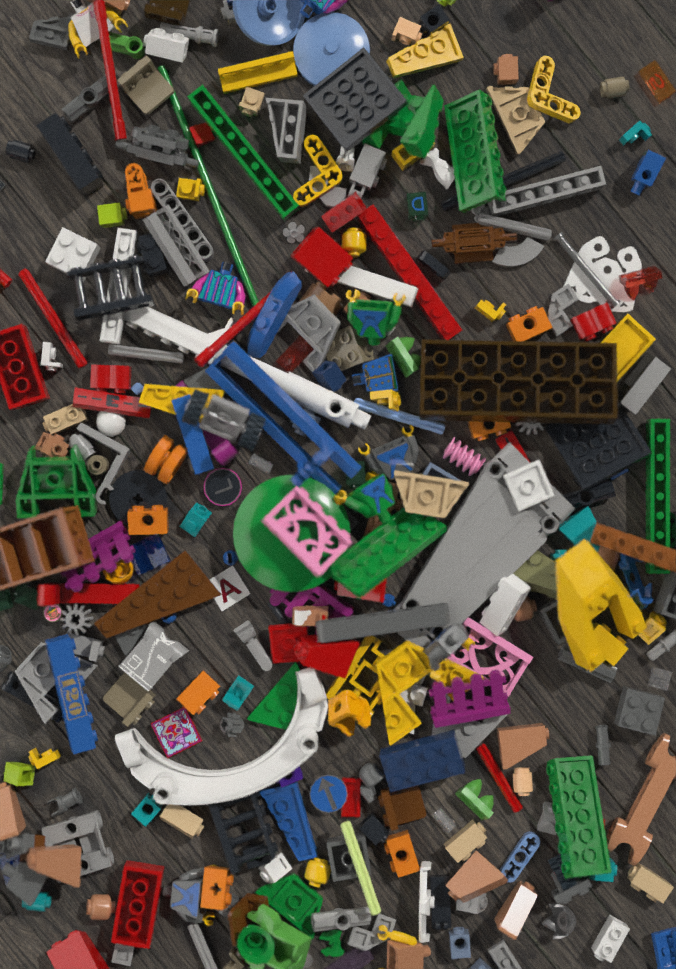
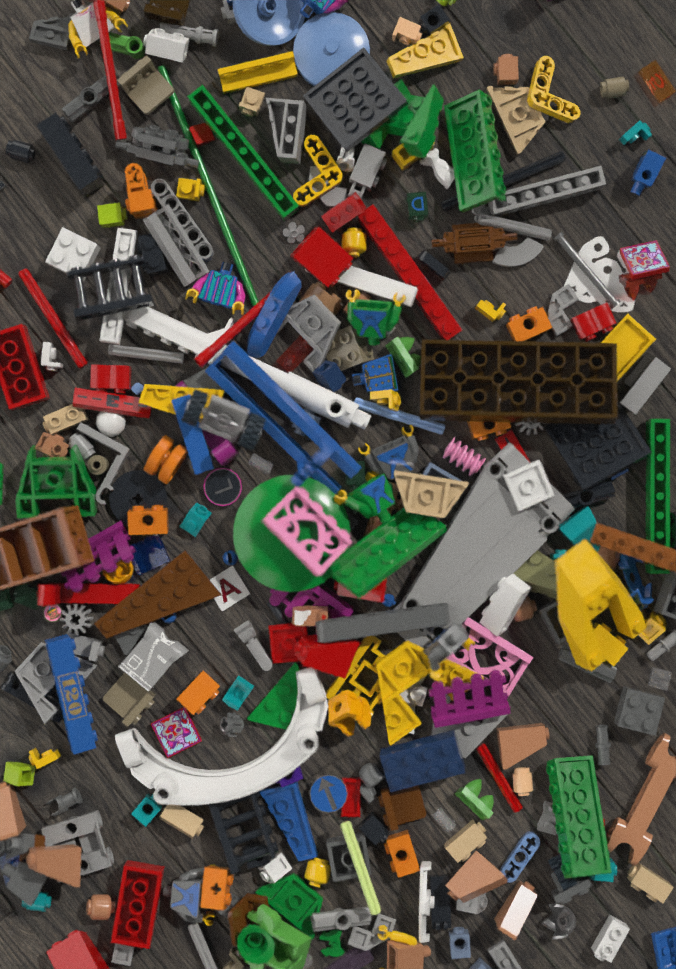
(644, 260): none -> tile

